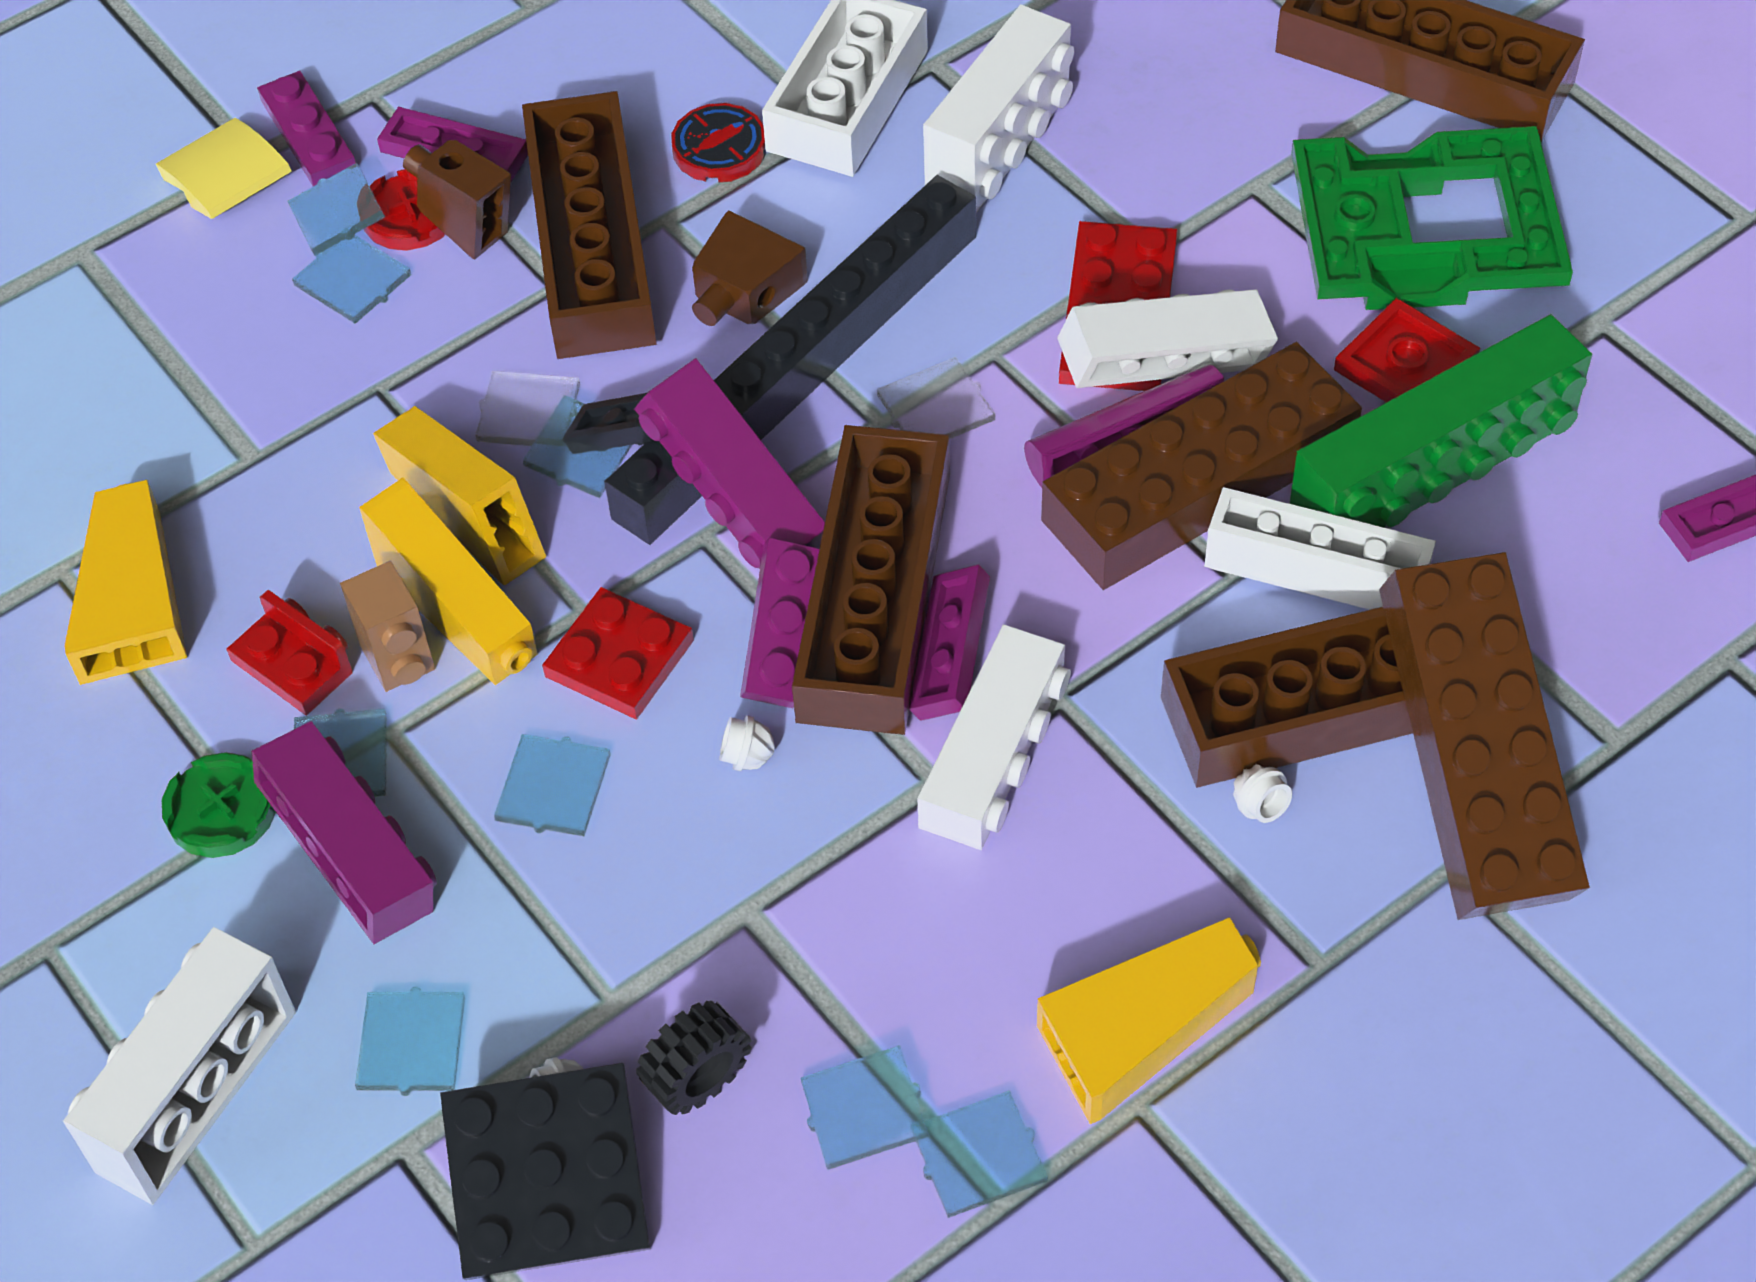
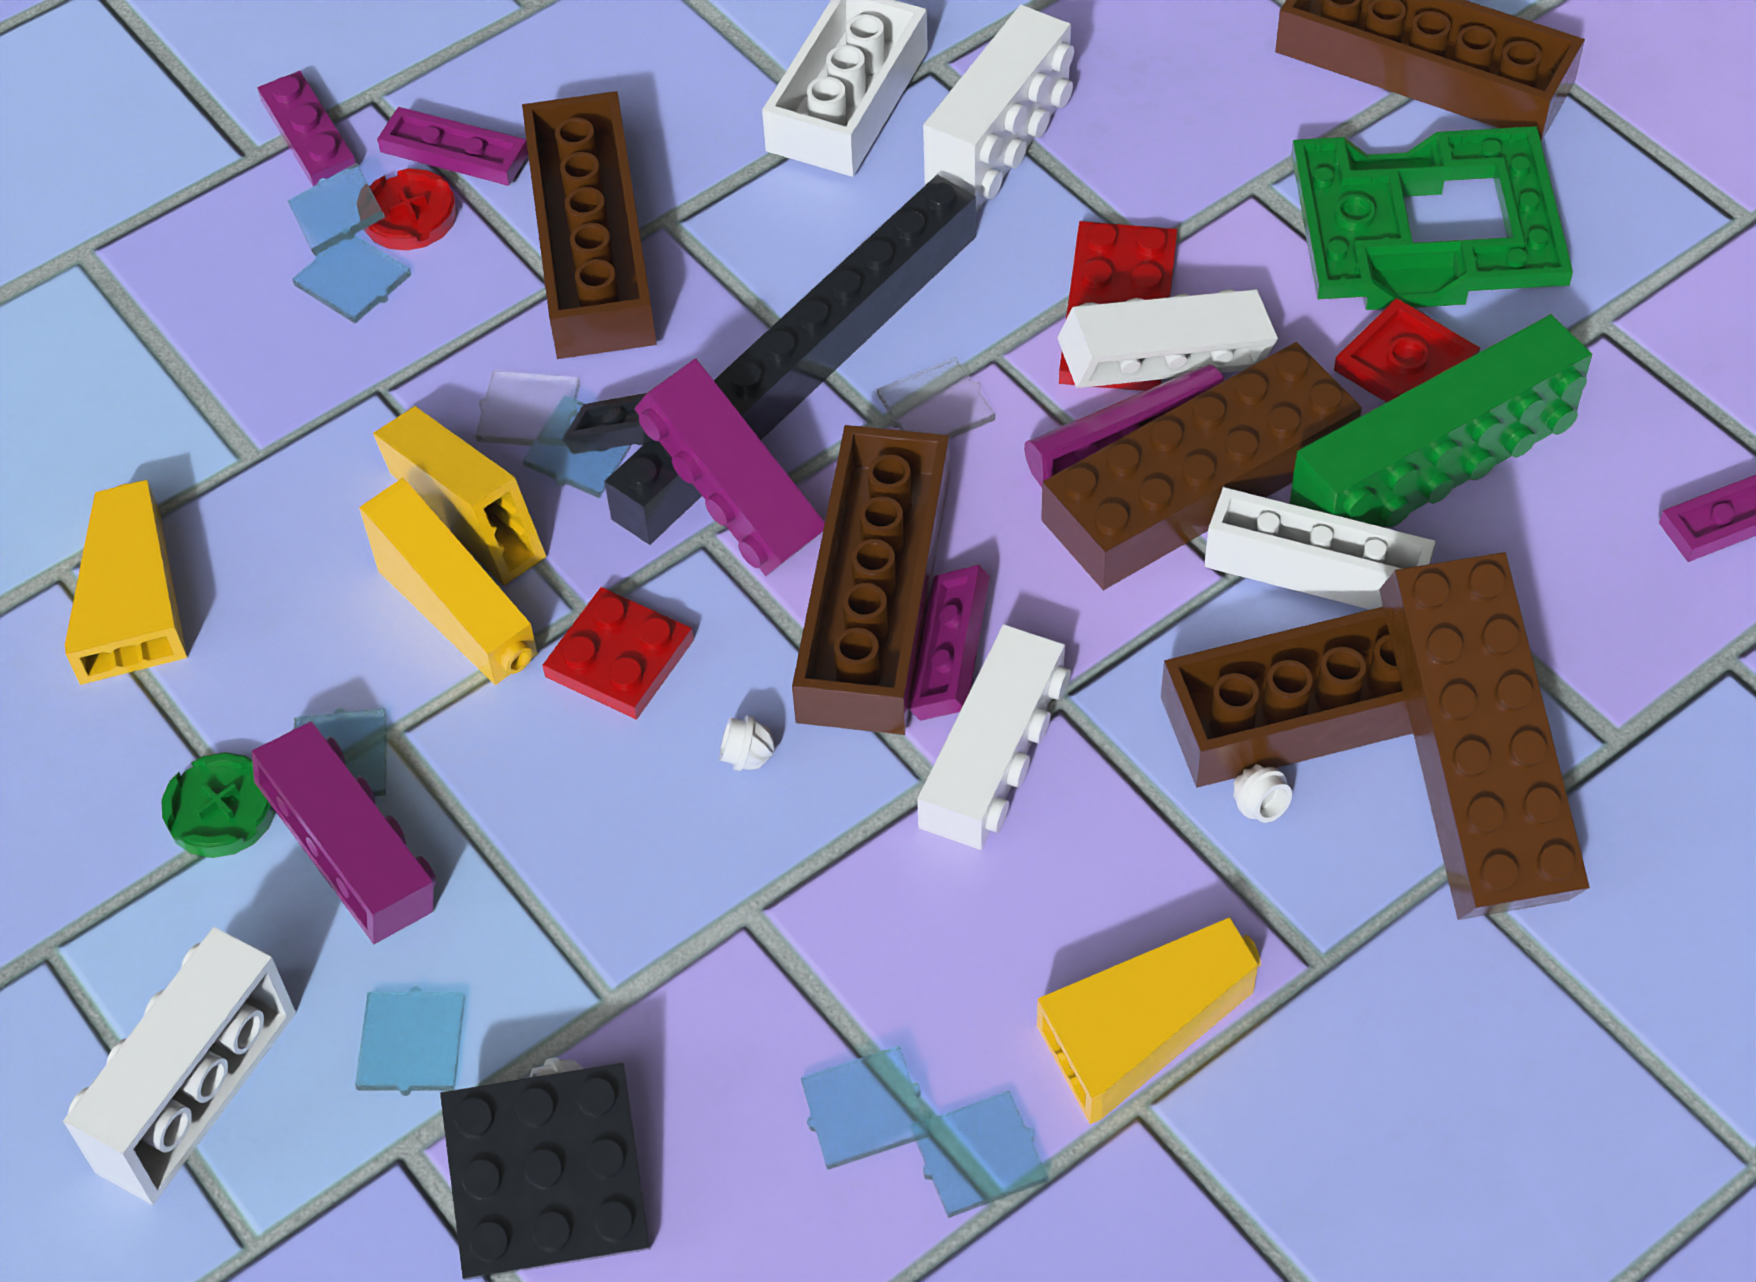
(223, 168): light yellow slope -> none
(292, 654): red bracket -> none
(388, 626): medium nougat brick -> none
(461, 194): reddish brown torso -> none
(552, 785): clear light blue piece -> none
(693, 1057): black tyre -> none
(718, 142): tile -> none
(745, 271): reddish brown torso -> none
(778, 621): magenta plate -> none

